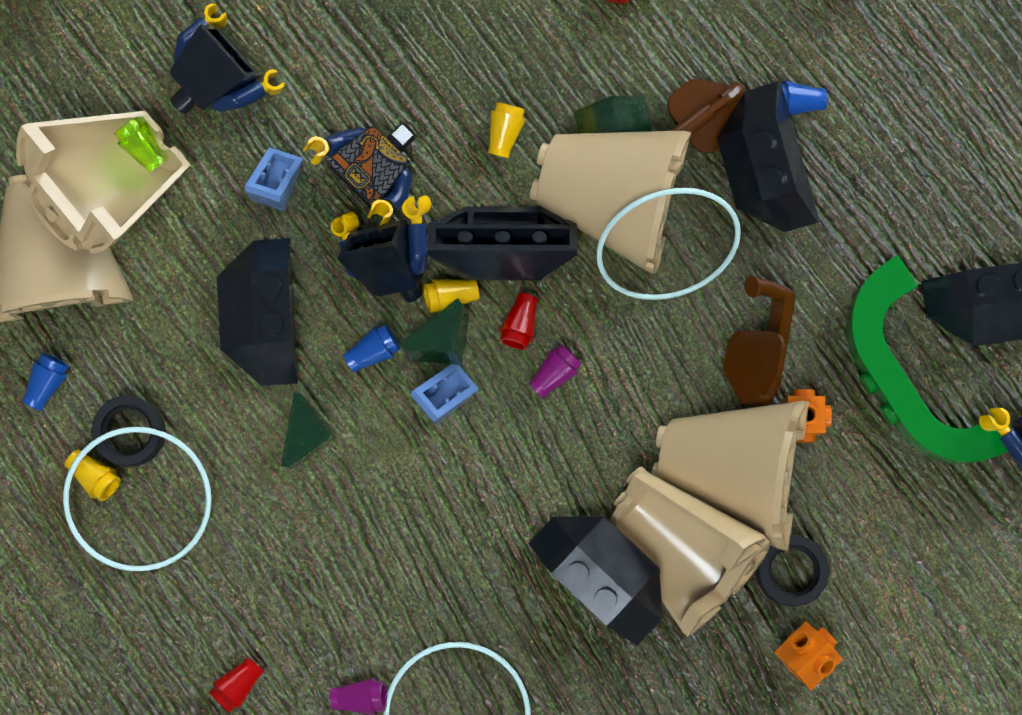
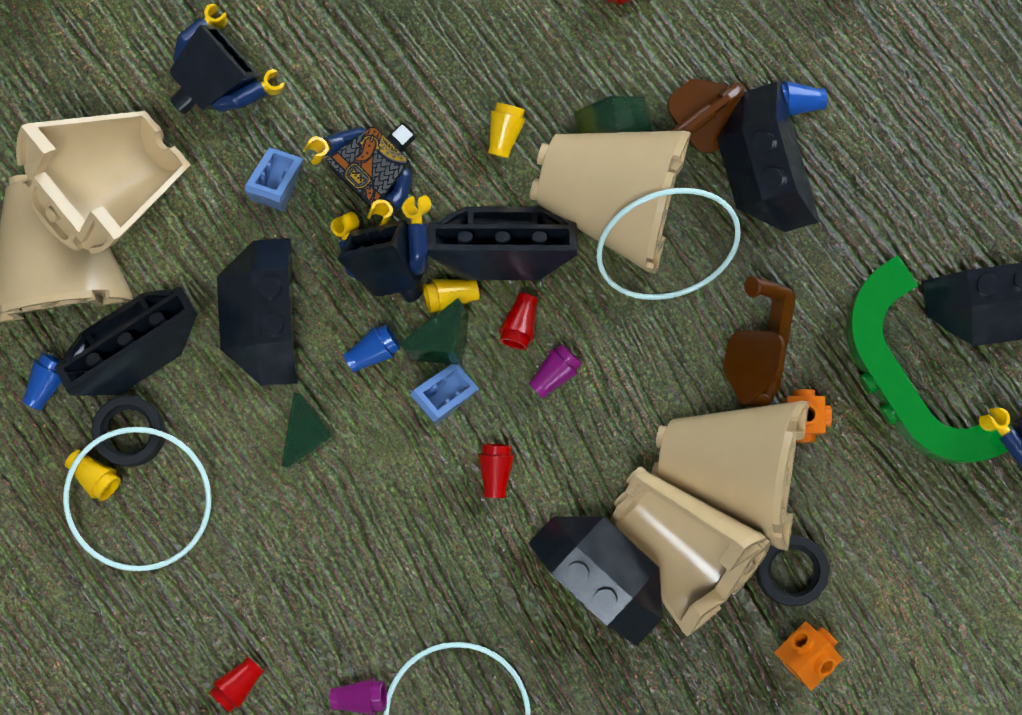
(128, 344): none -> black wedge
(140, 144): clear neon green cone -> none
(495, 469): none -> red cone

